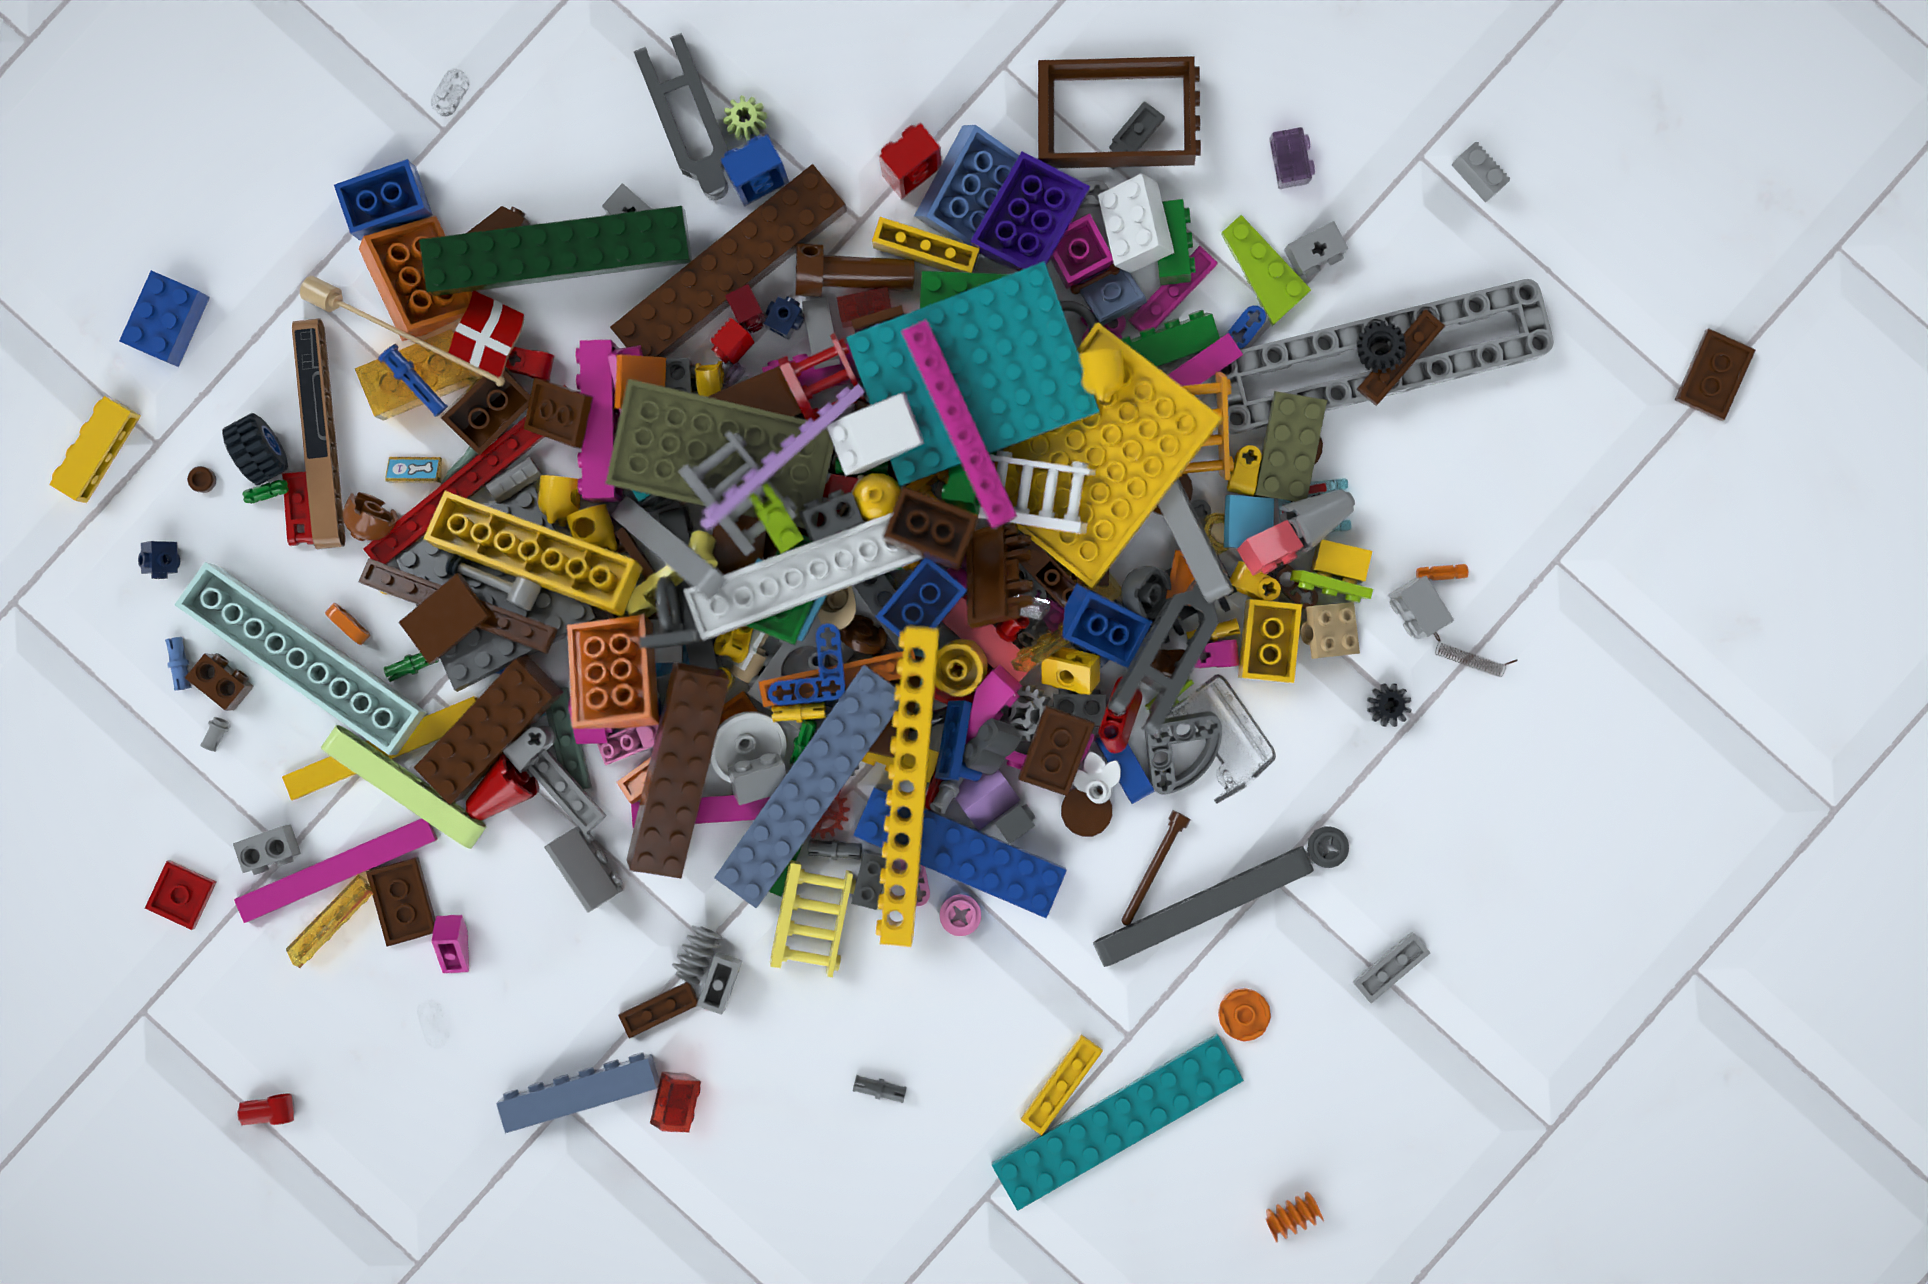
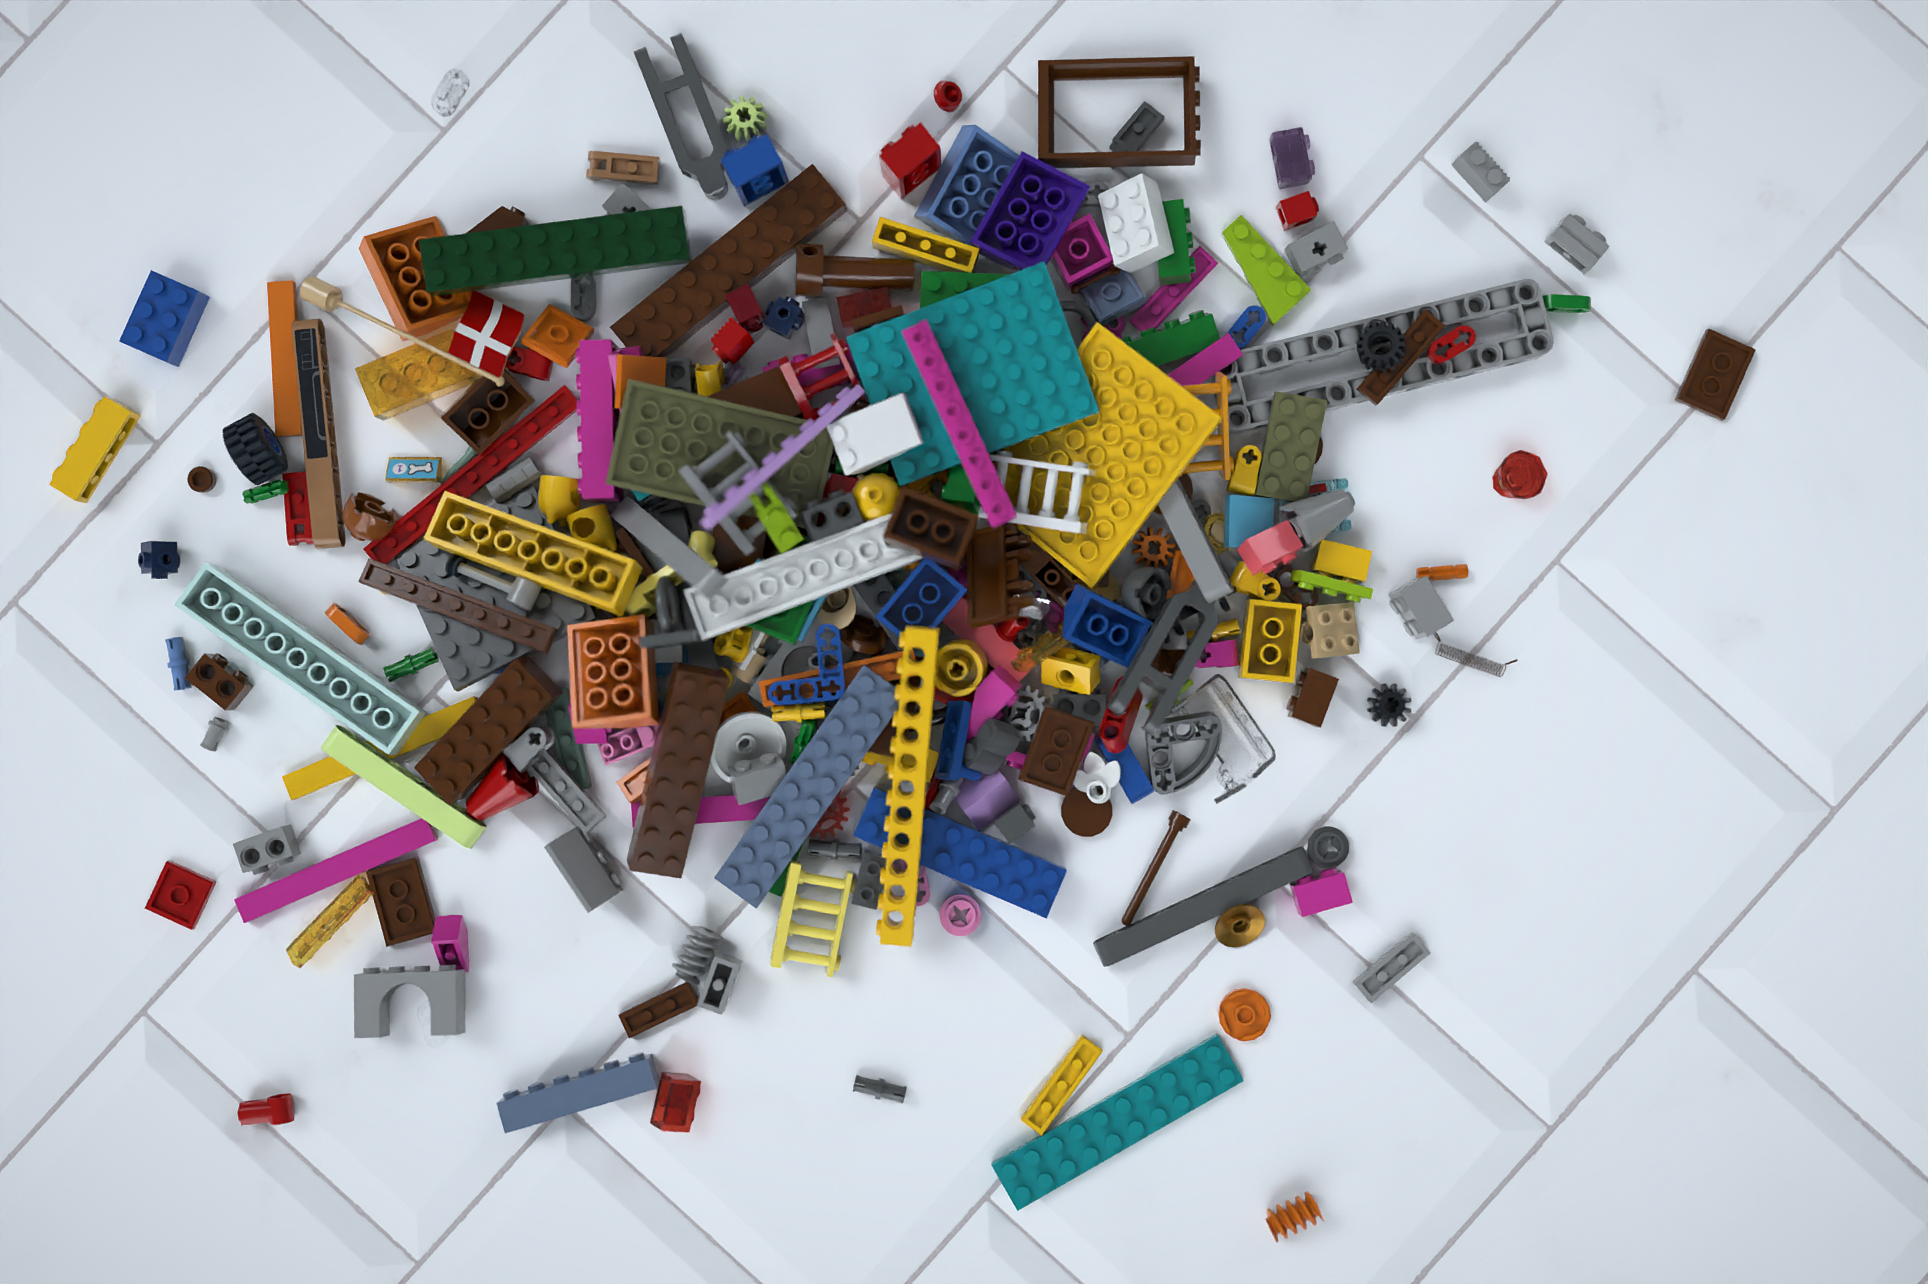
(282, 312): none -> orange tile
(375, 989): none -> light grey arch
(383, 199): blue brick -> none
(405, 371): blue pin -> none
(444, 618): reddish brown tile -> none
(557, 335): none -> orange tile
(558, 413): reddish brown plate -> none
(589, 296): none -> dark grey beam
(623, 167): none -> medium nougat plate
(947, 95): none -> red hat
(1102, 372): yellow piece -> none
(1162, 550): none -> orange gear
(1239, 925): none -> pearl gold dish
(1297, 210): none -> red brick
(1312, 697): none -> reddish brown piece
(1321, 892): none -> dark pink piece
(1454, 349): none -> red beam
(1520, 476): none -> clear red hat
(1567, 303): none -> green beam
(1577, 243): none -> light grey brick

